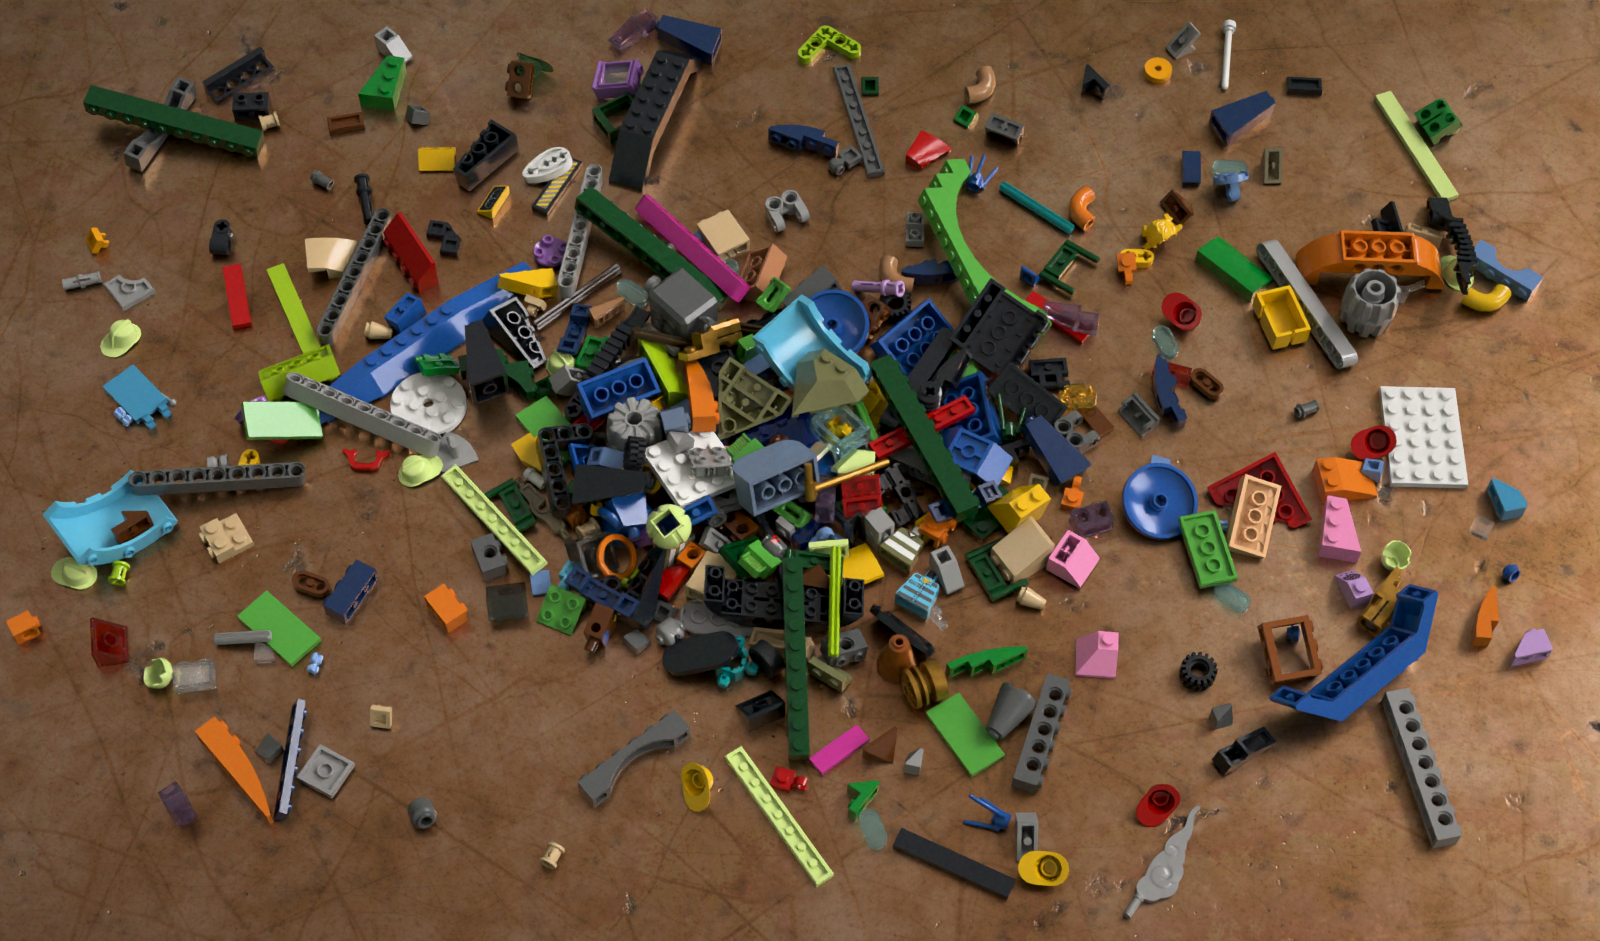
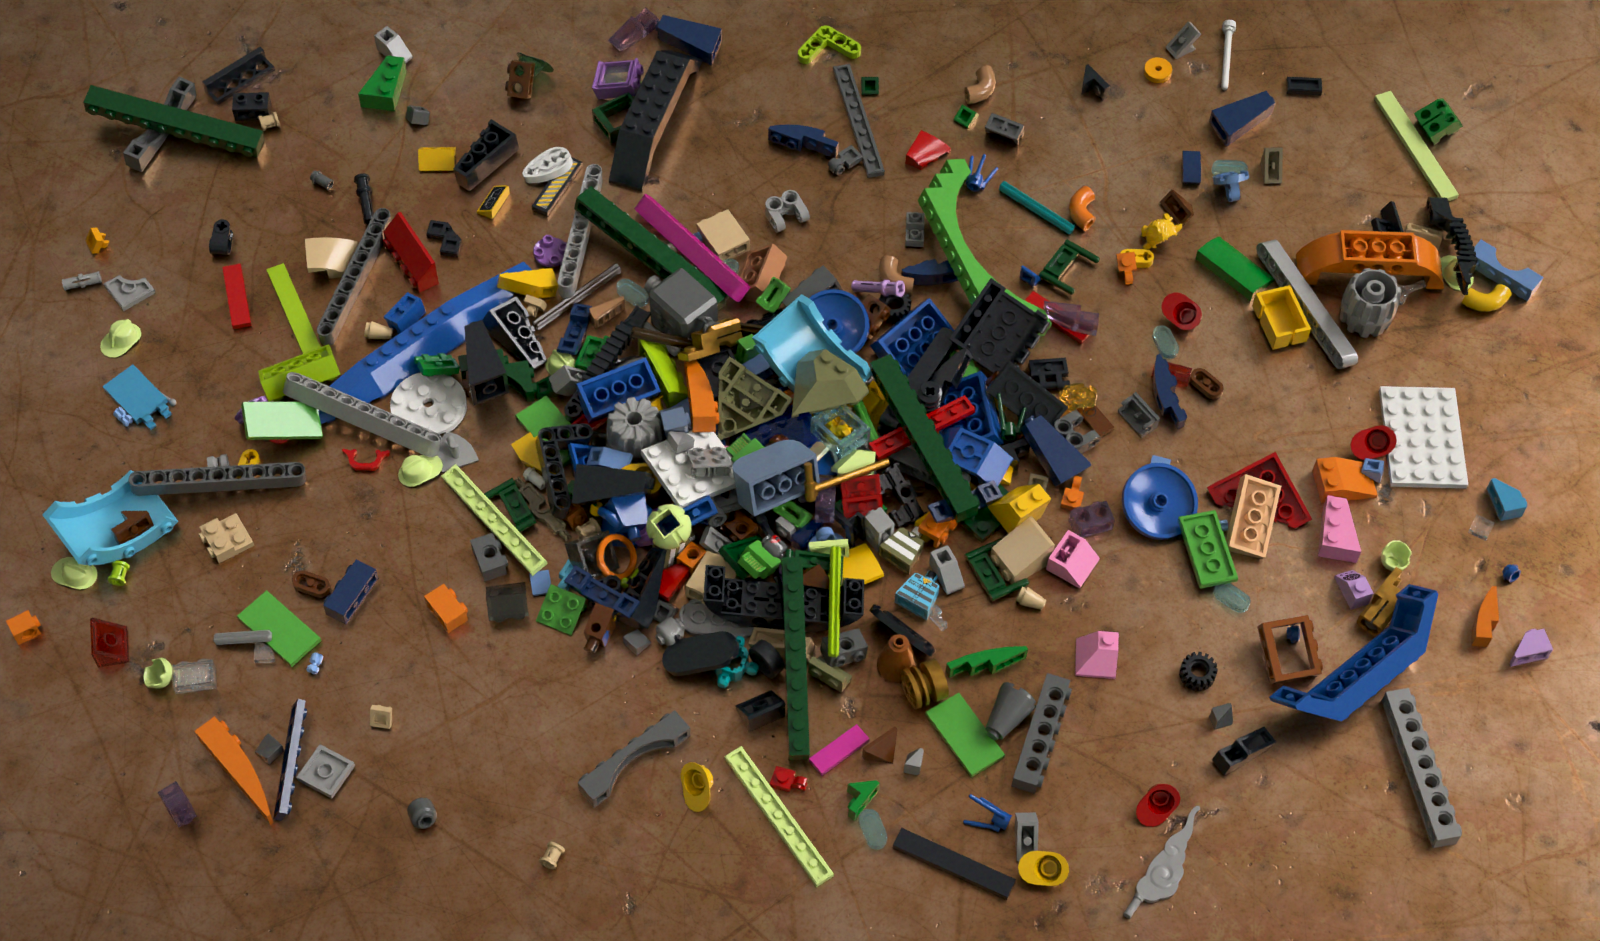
(345, 123): reddish brown tile -> none
(634, 453): black tyre -> none
(1302, 410): dark grey pin -> none

